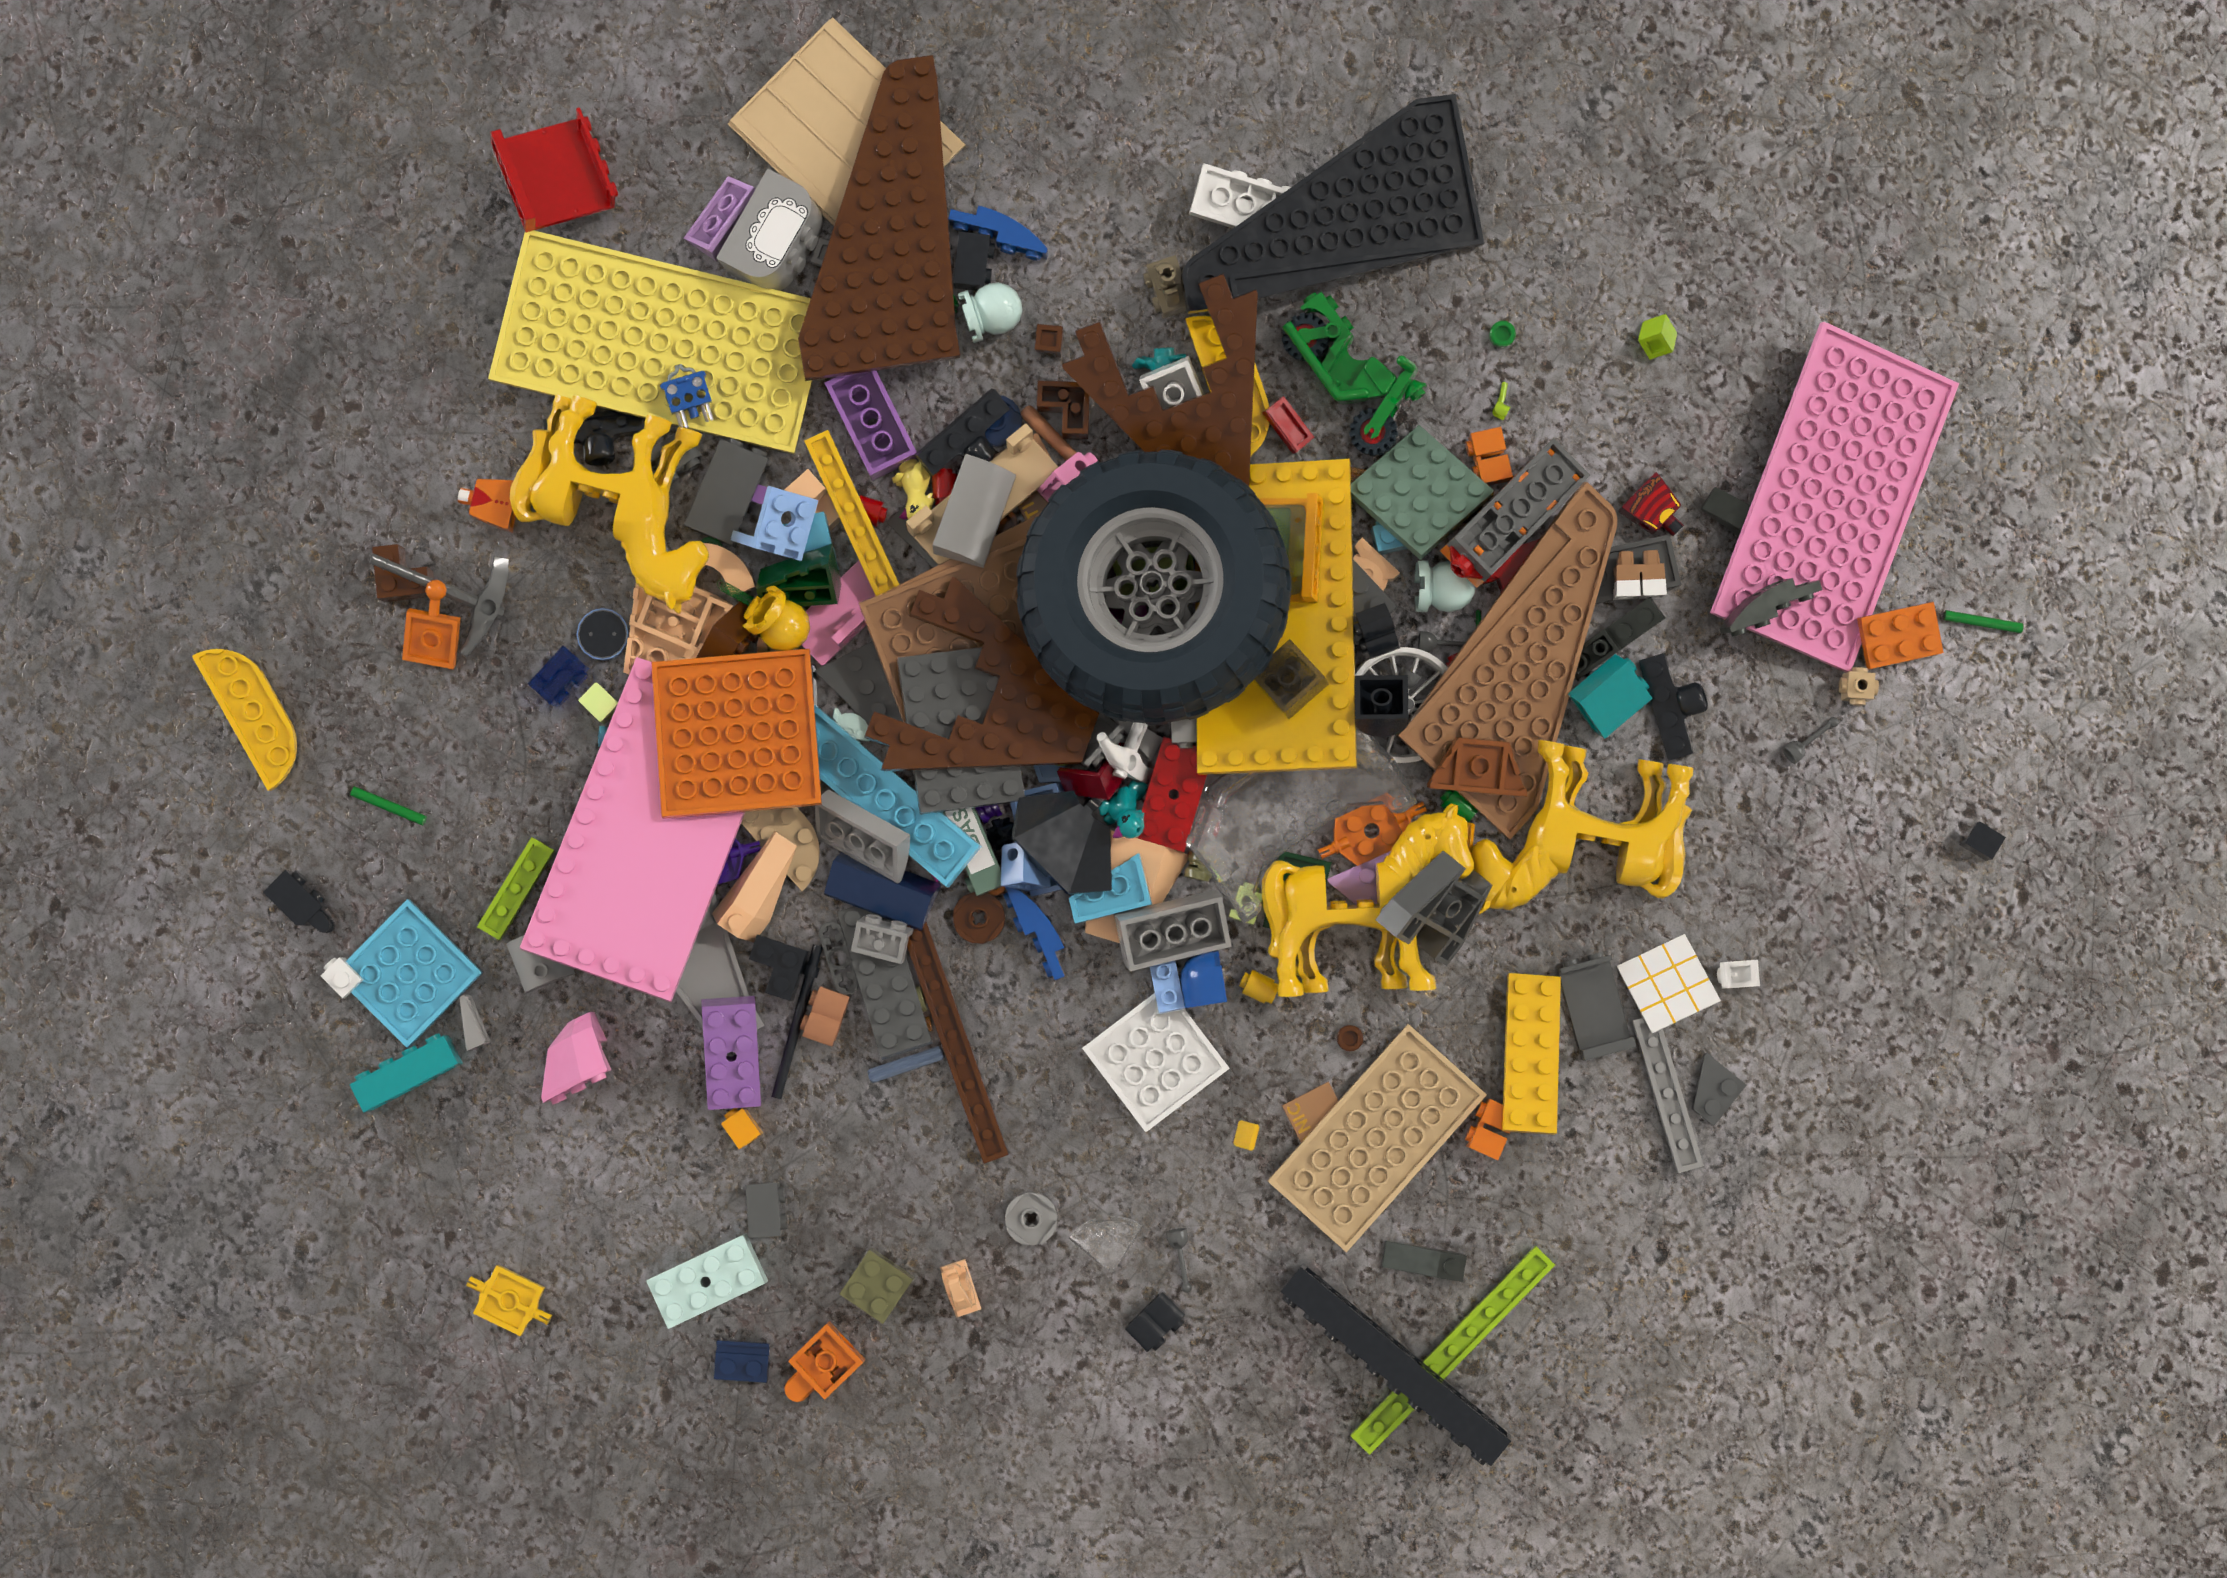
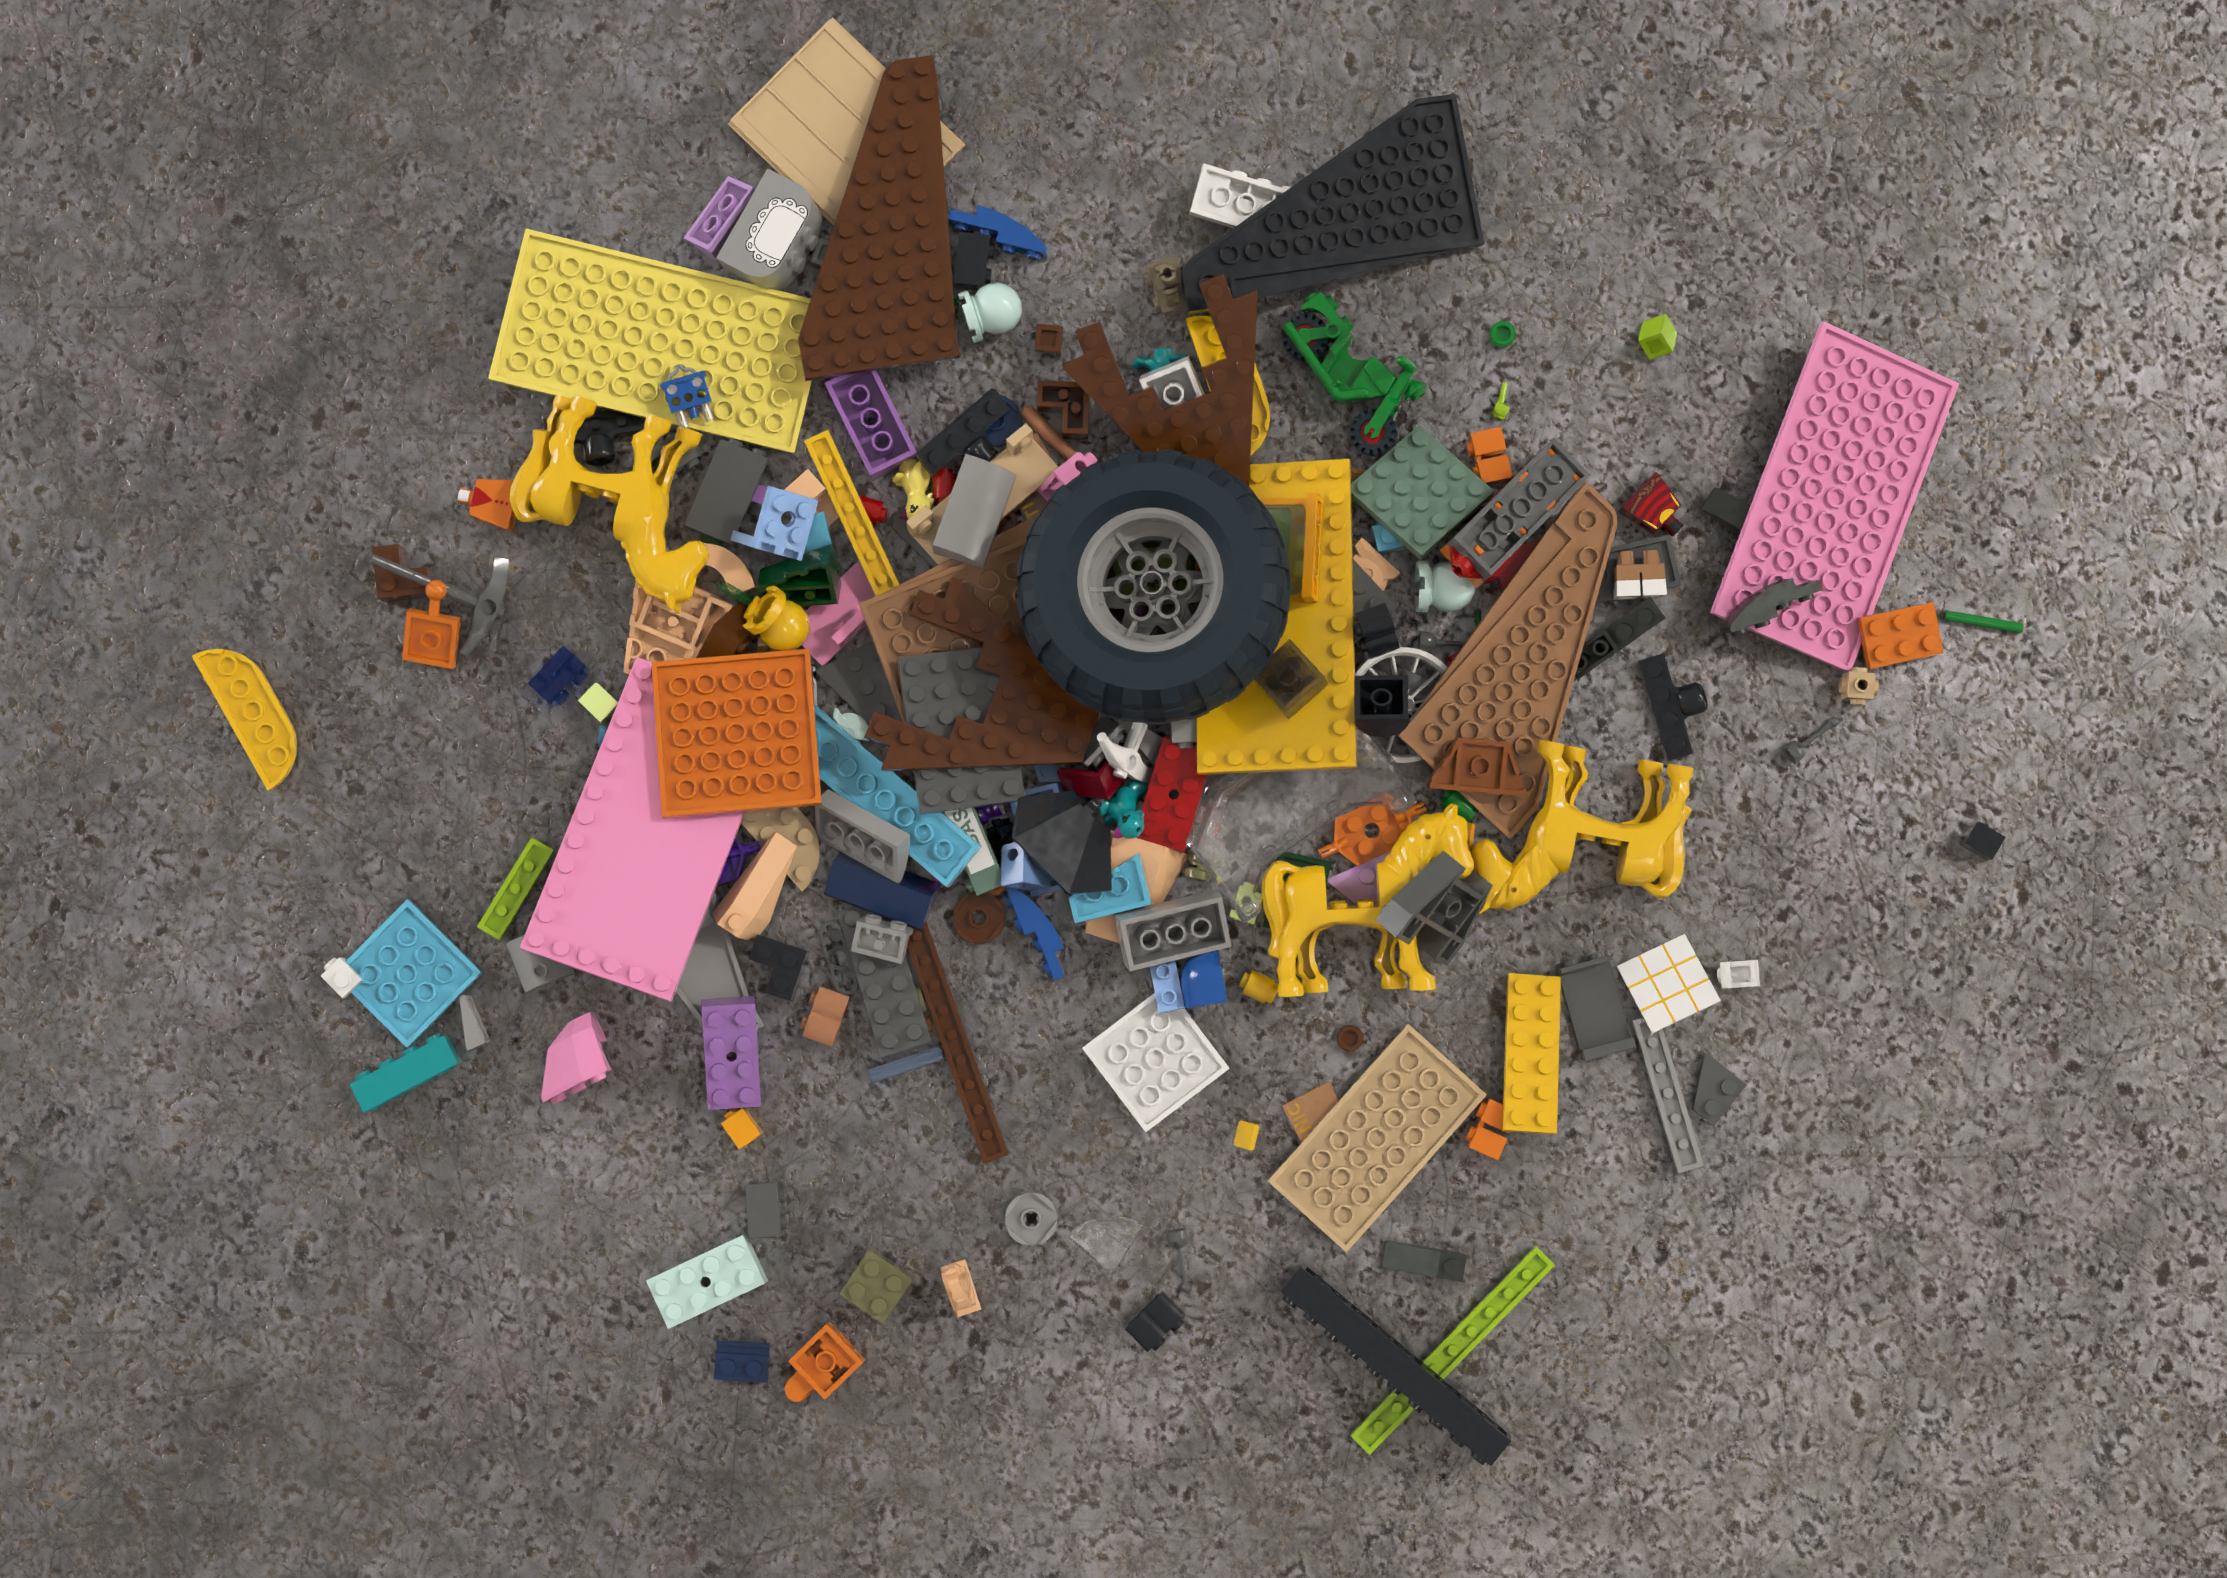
(299, 902): black hinge -> none
(388, 805): green bar -> none
(509, 1300): yellow plate -> none
(555, 173): red panel -> none
(602, 634): black tile -> none
(810, 972): black bar -> none
(1288, 425): red tile -> none
(1610, 695): teal brick -> none

